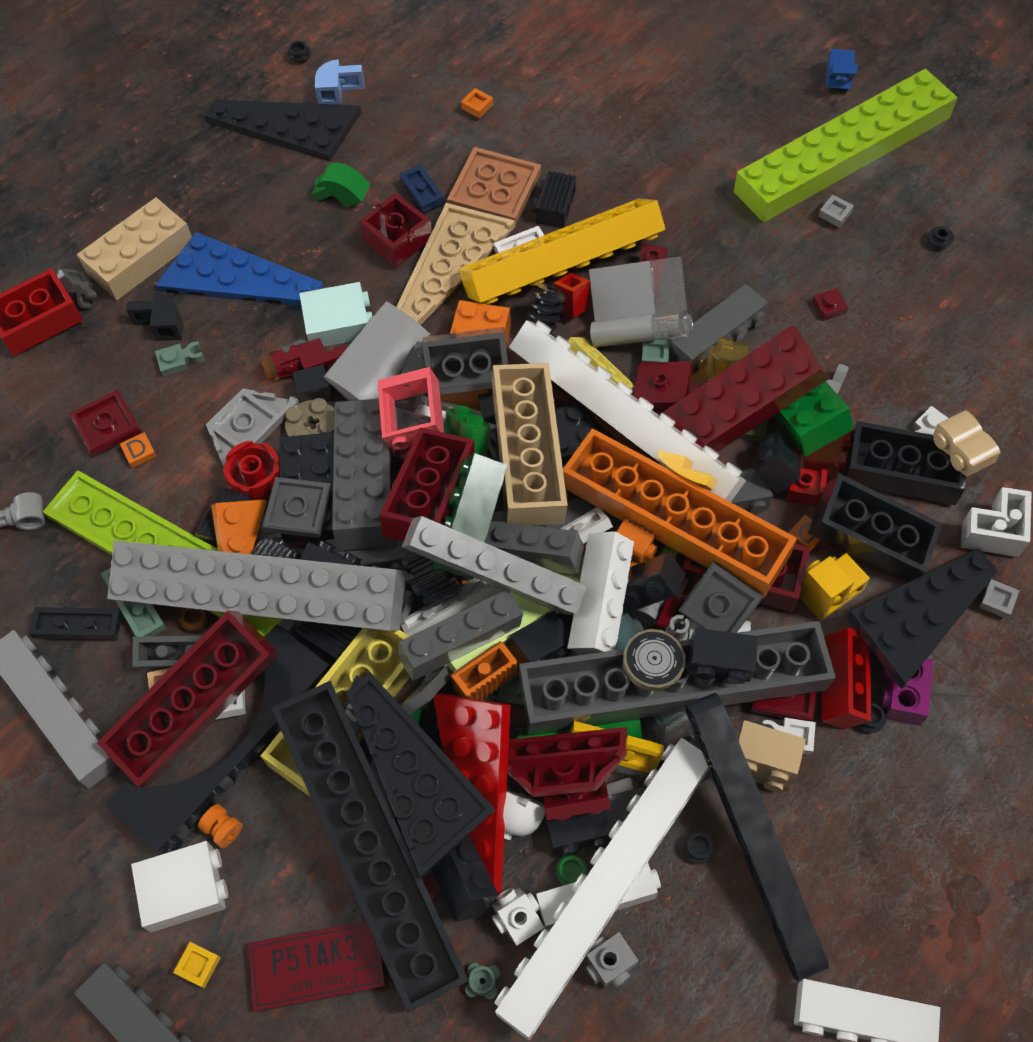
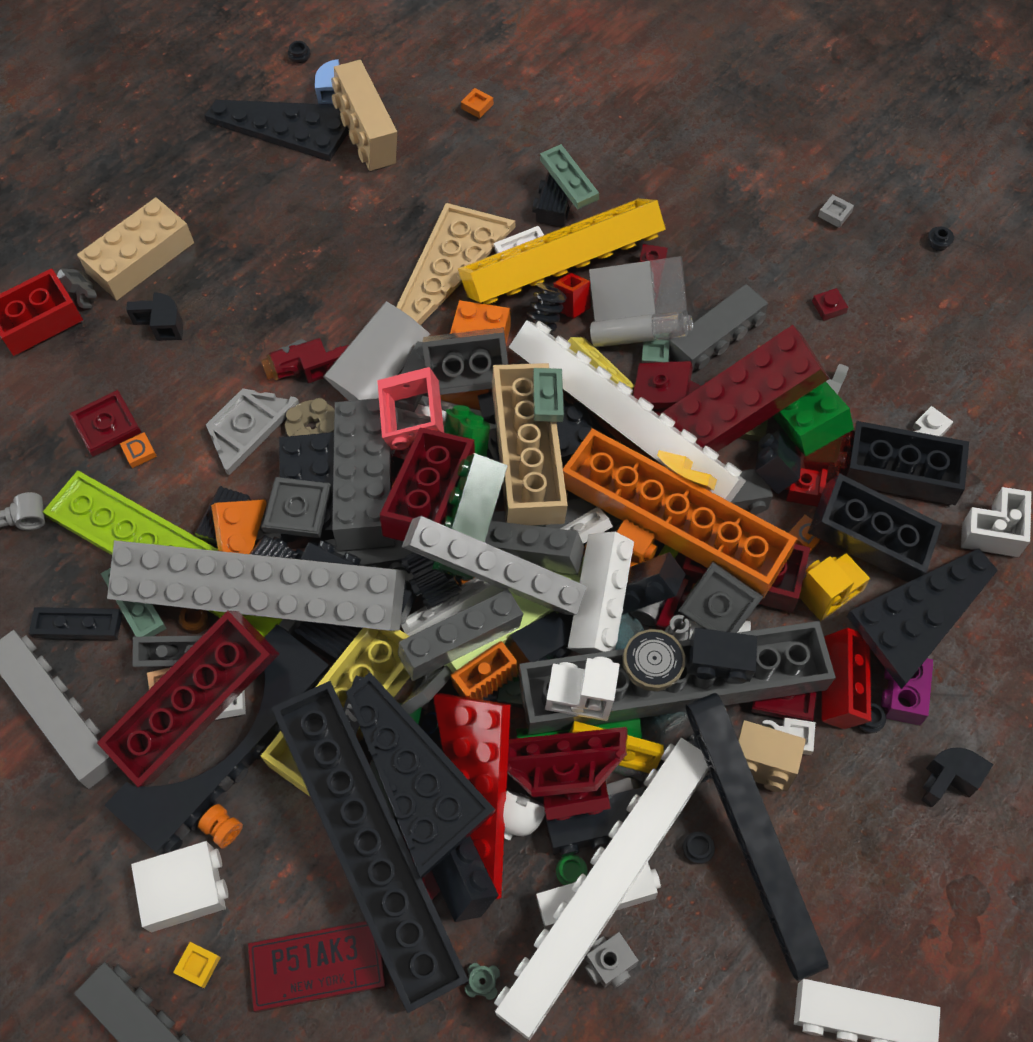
(175, 359): sand green plate -> none
(232, 273): blue wing -> none
(252, 469): red brick -> none
(312, 384): black brick -> none
(335, 313): light aqua brick -> none
(343, 183): green brick -> none
(364, 115): none -> tan brick
(395, 229): dark red brick -> none
(421, 188): dark blue plate -> none
(495, 184): nougat plate -> none
(517, 914): white brick -> none
(548, 394): none -> sand green plate
(569, 176): none -> sand green plate
(583, 691): none -> white brick
(725, 355): clear yellow brick -> none
(840, 69): blue brick -> none
(844, 145): lime brick -> none
(957, 768): none -> black brick
(966, 443): tan brick -> none
(999, 599): light grey plate -> none

